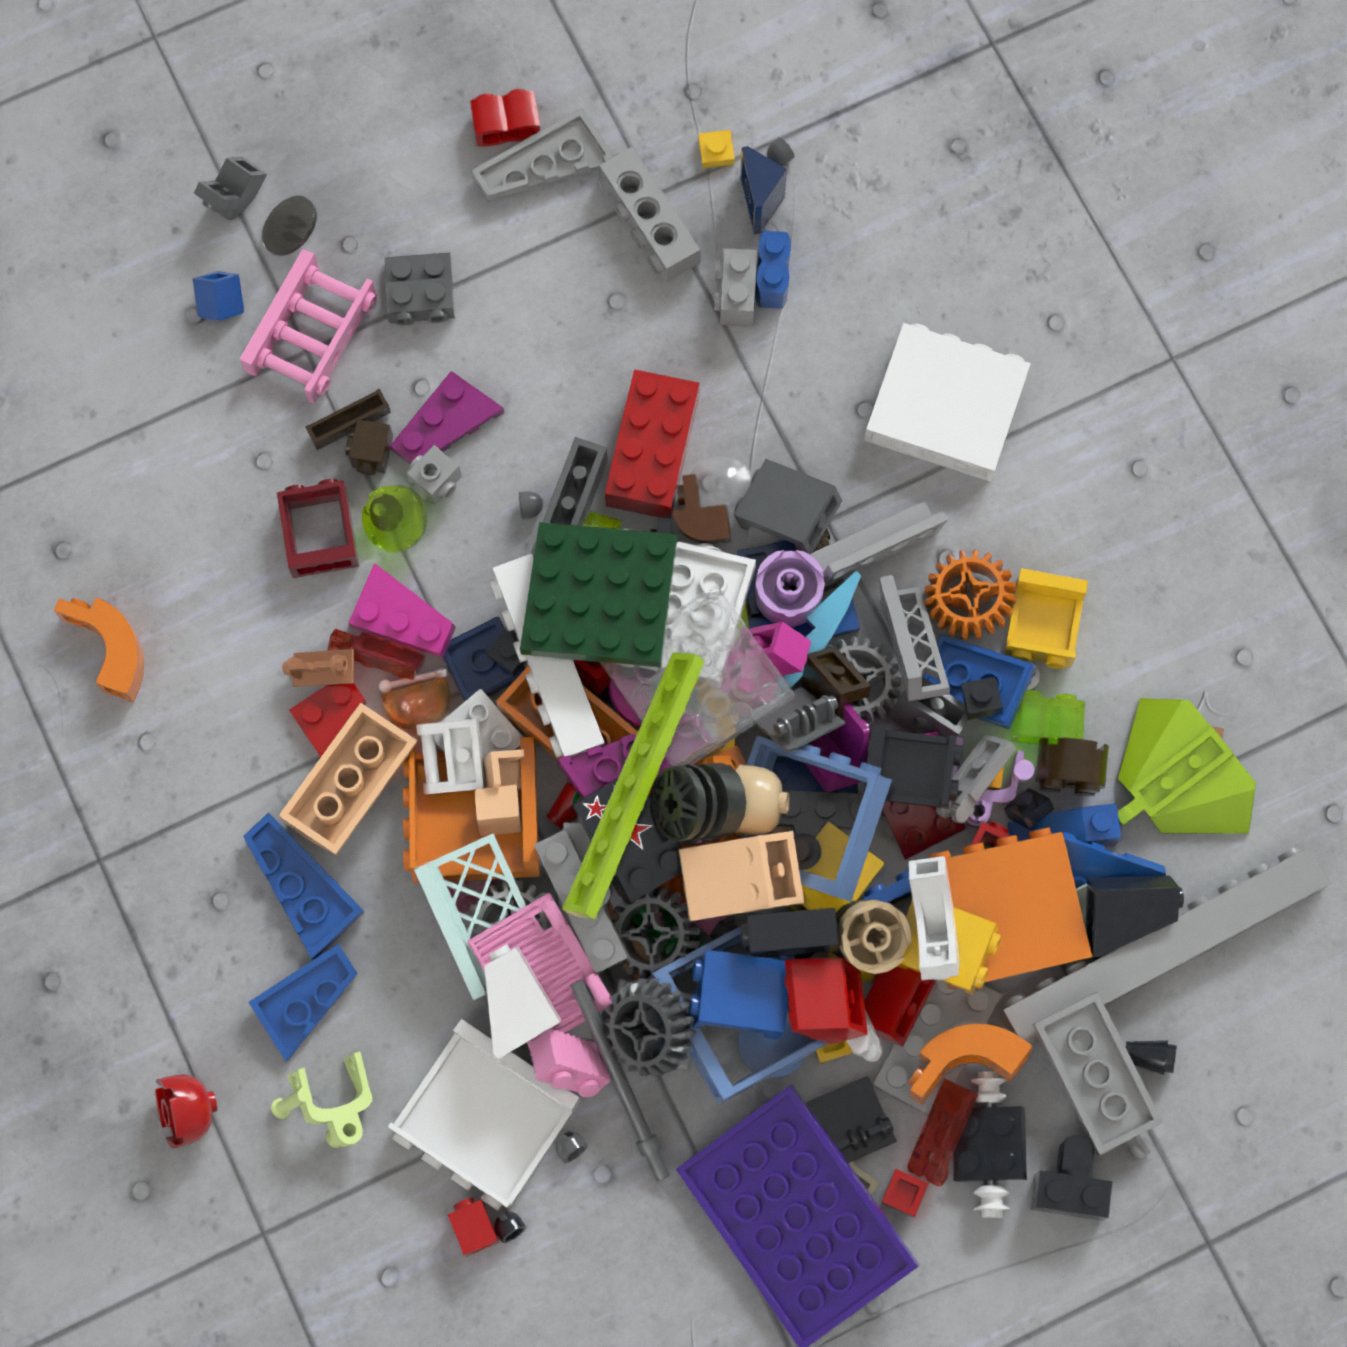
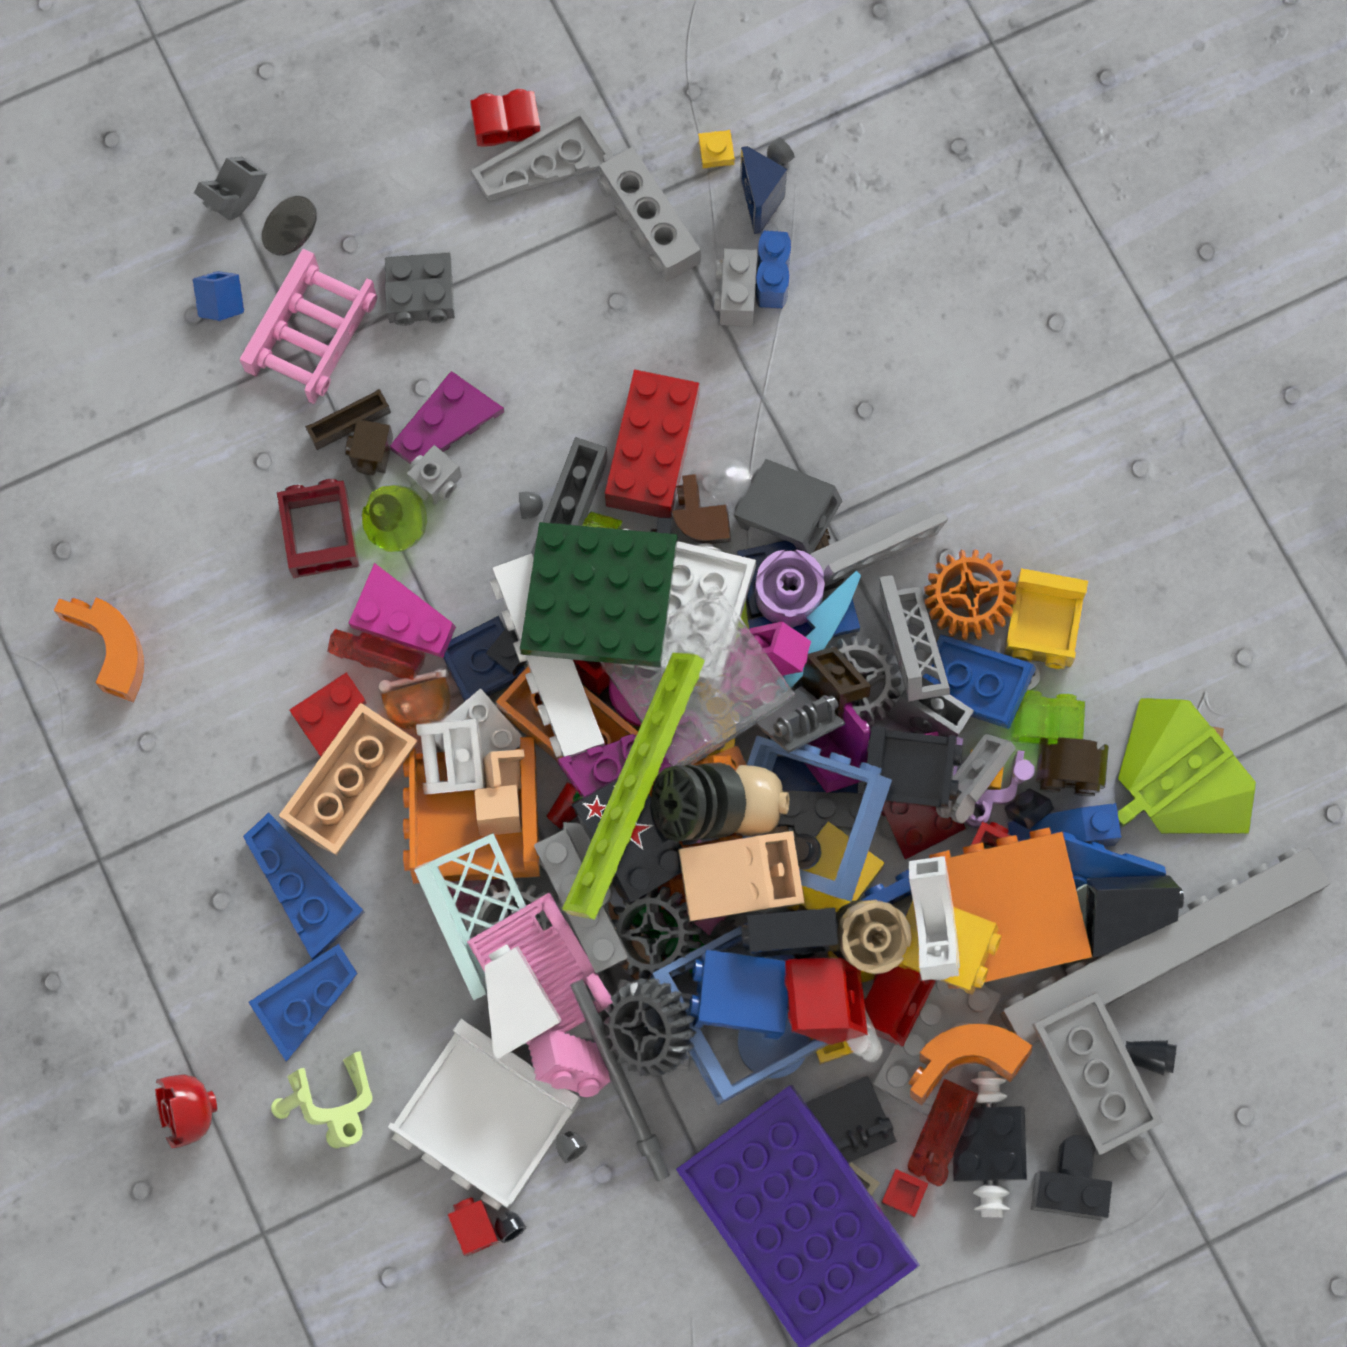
(320, 668): nougat hinge -> none
(947, 401): white panel -> none
(981, 698): black plate -> none

